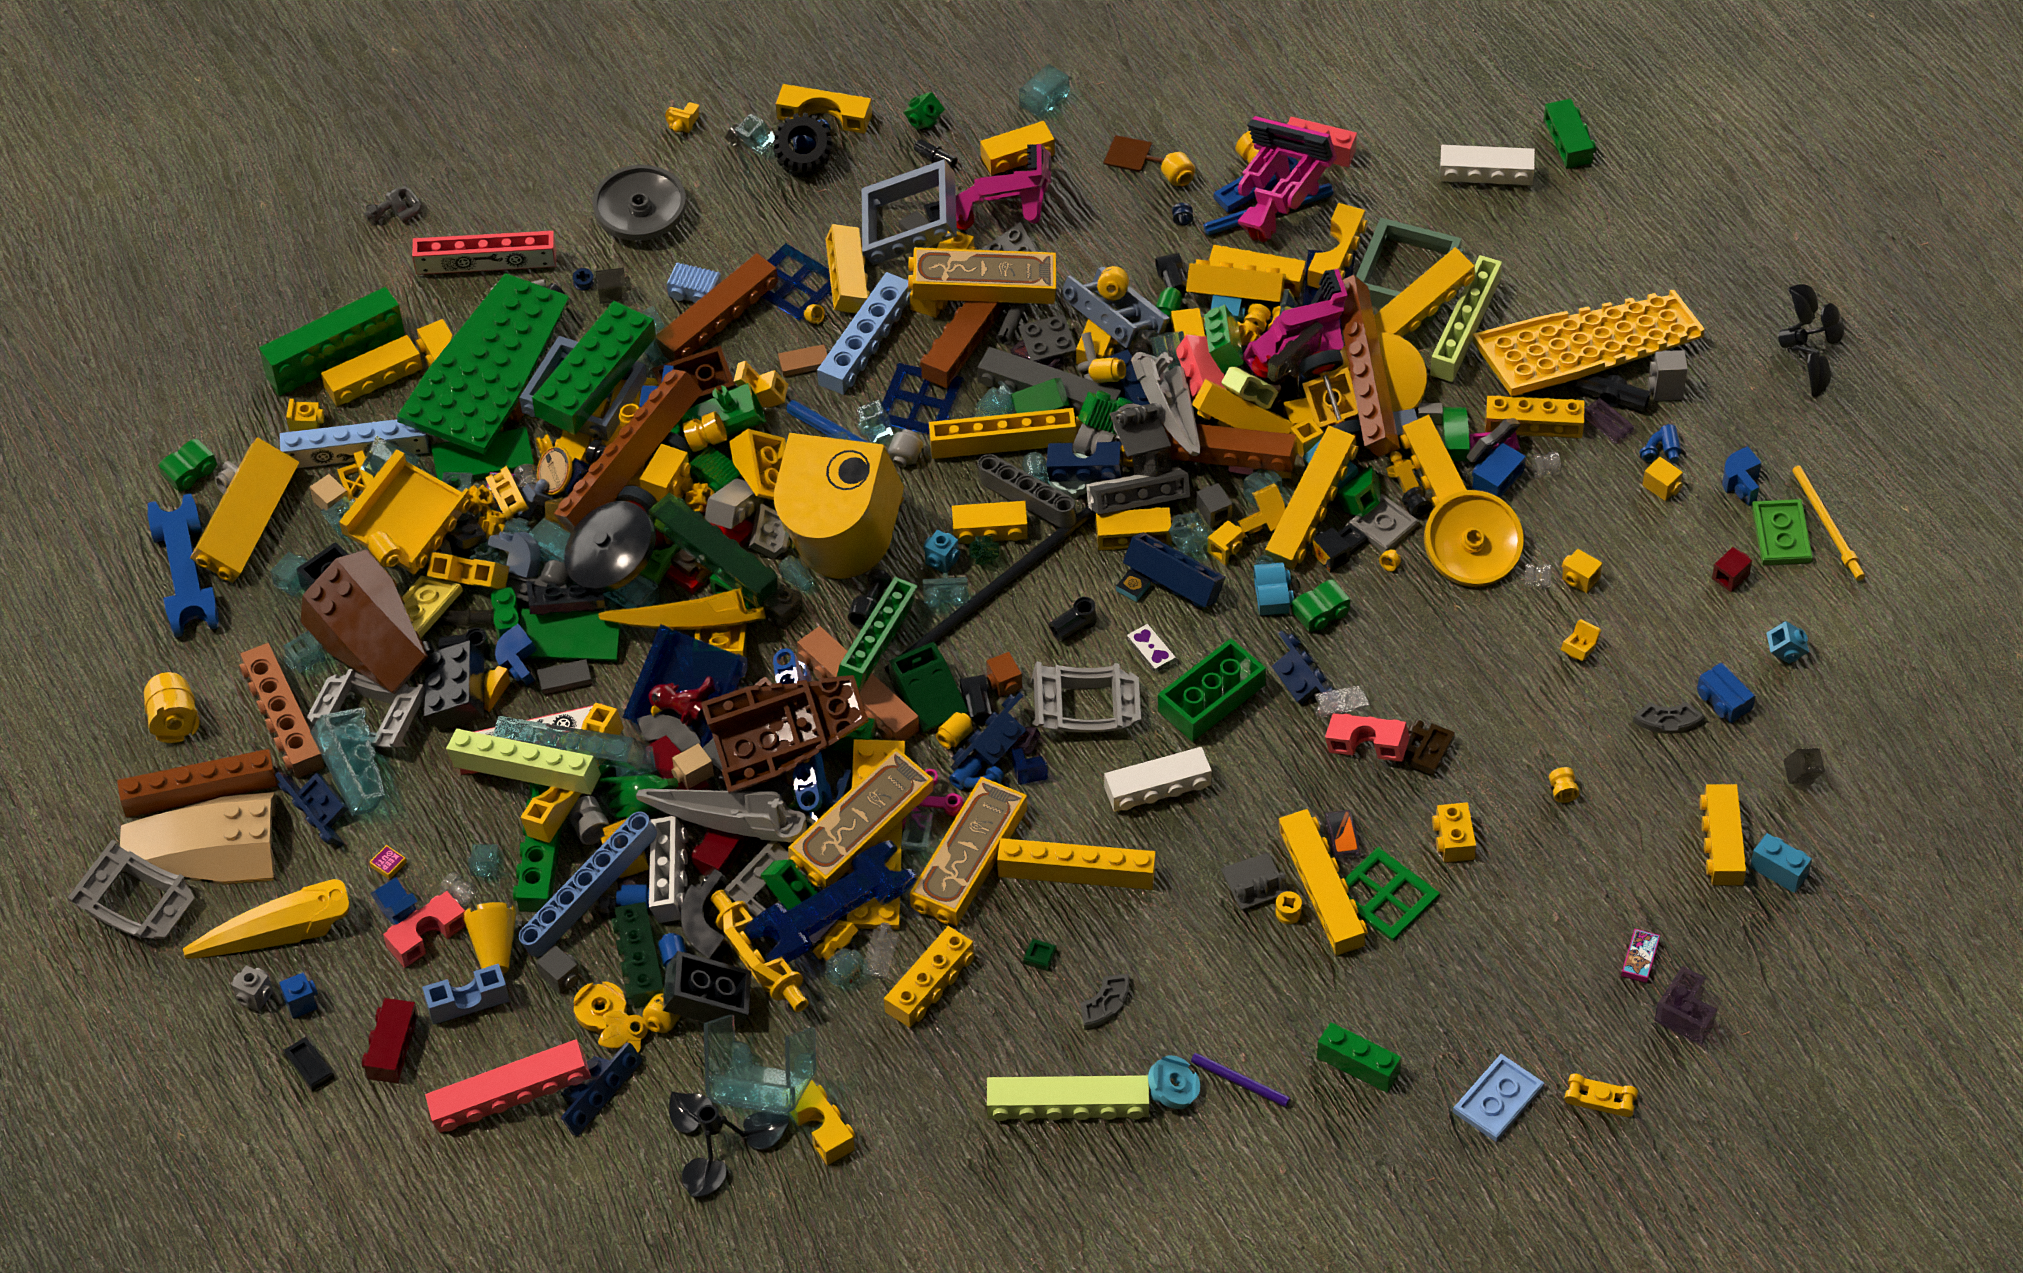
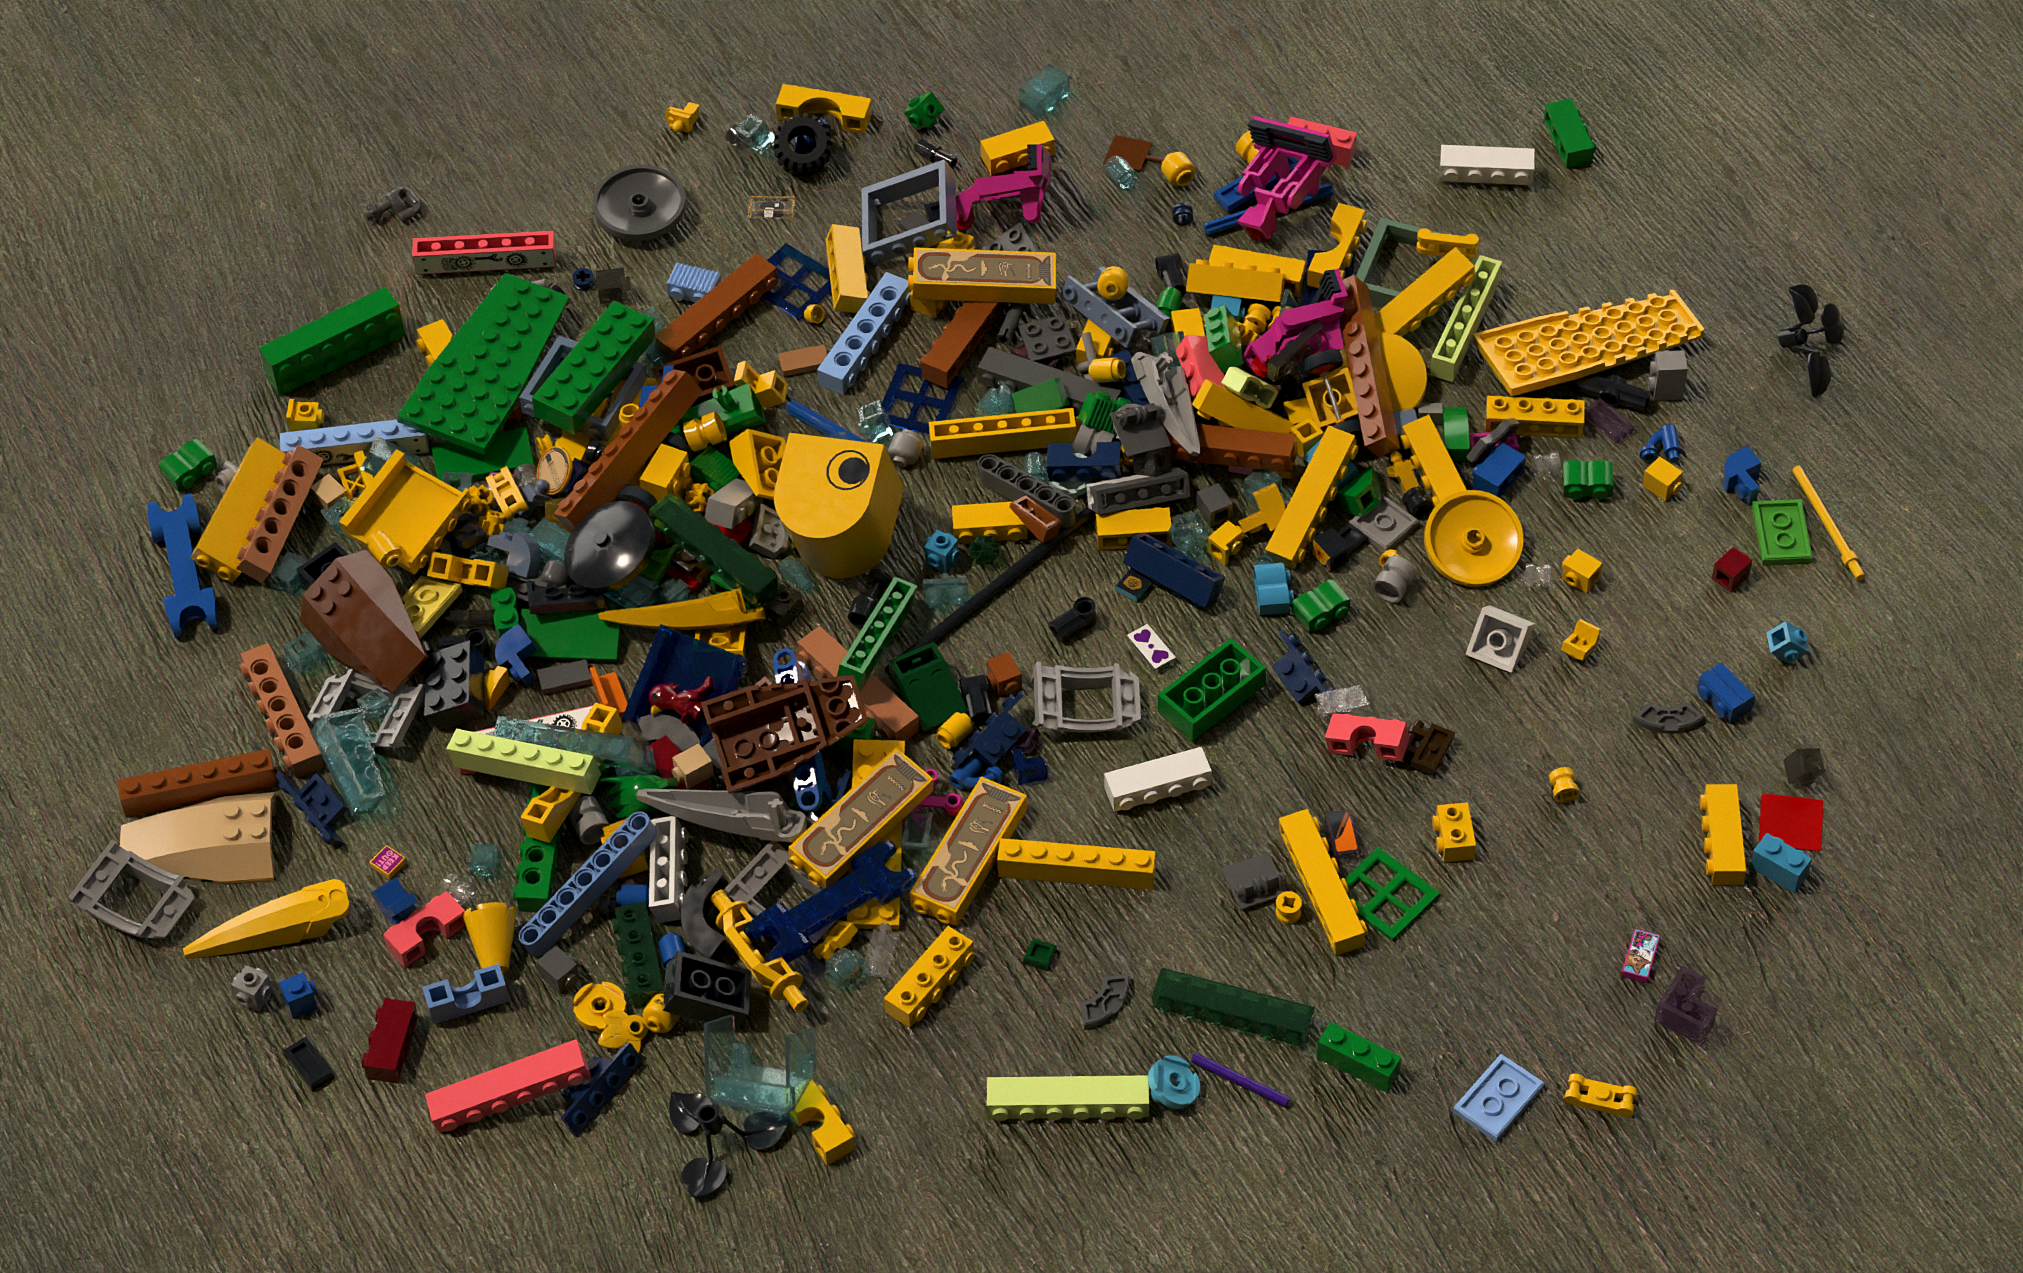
(170, 708): yellow piece -> none
(259, 564): none -> nougat brick
(372, 370): yellow brick -> none
(374, 703): none -> clear light blue bracket
(609, 690): none -> orange panel
(674, 591): none -> clear light blue gear
(718, 851): dark red brick -> none
(771, 207): none -> clear tile
(787, 883): green brick -> none
(1036, 518): none -> dark orange slope
(1120, 172): none -> clear light blue brick
(1233, 1007): none -> clear green brick
(1394, 579): none -> light grey wheel
(1441, 244): none -> yellow plate
(1499, 638): none -> white slope
(1587, 479): none -> green brick
(1792, 820): none -> red sticker

